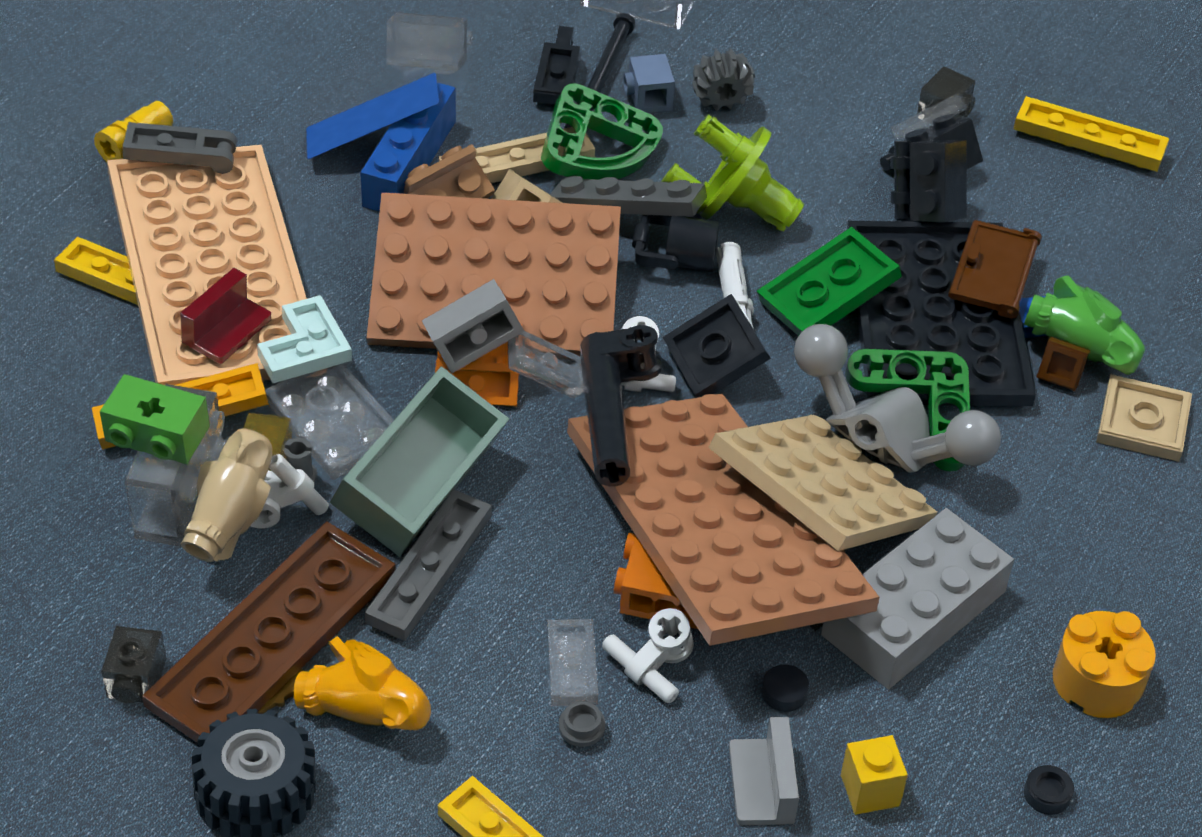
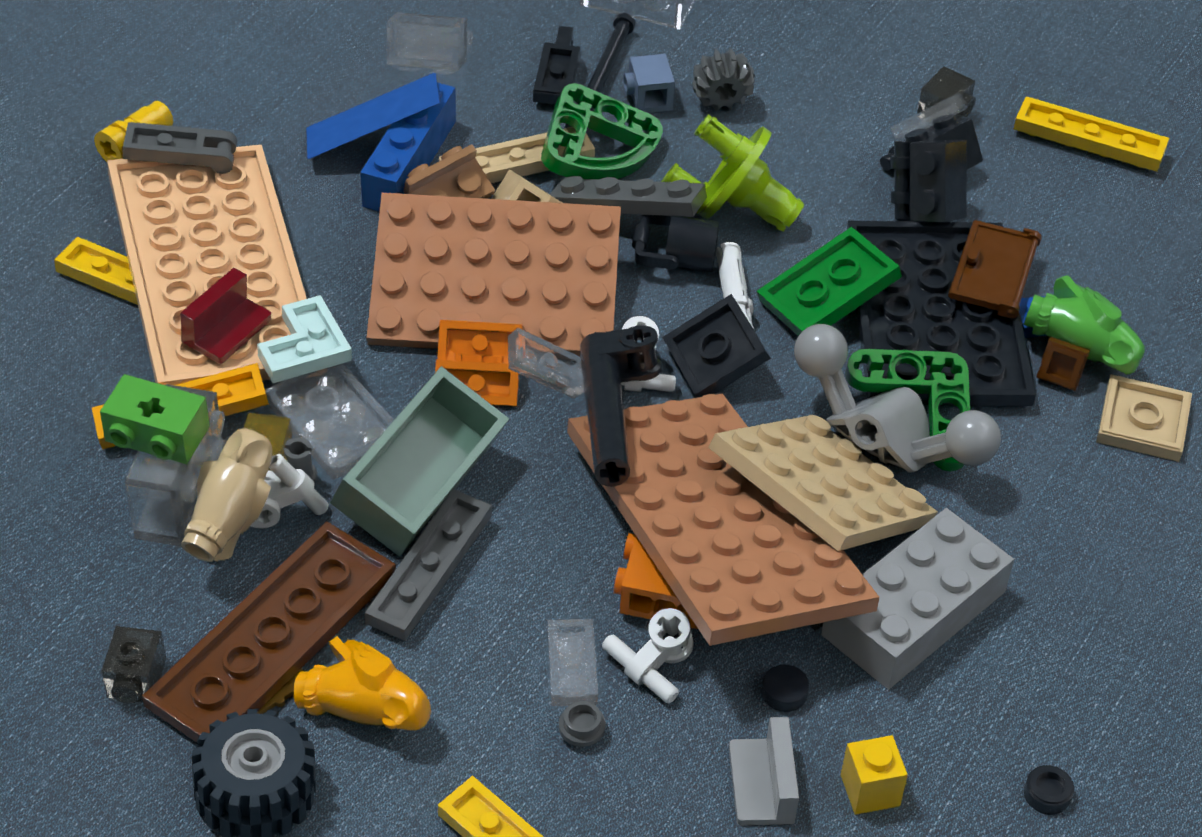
(472, 326): light grey brick -> none
(1104, 662): light orange brick -> none

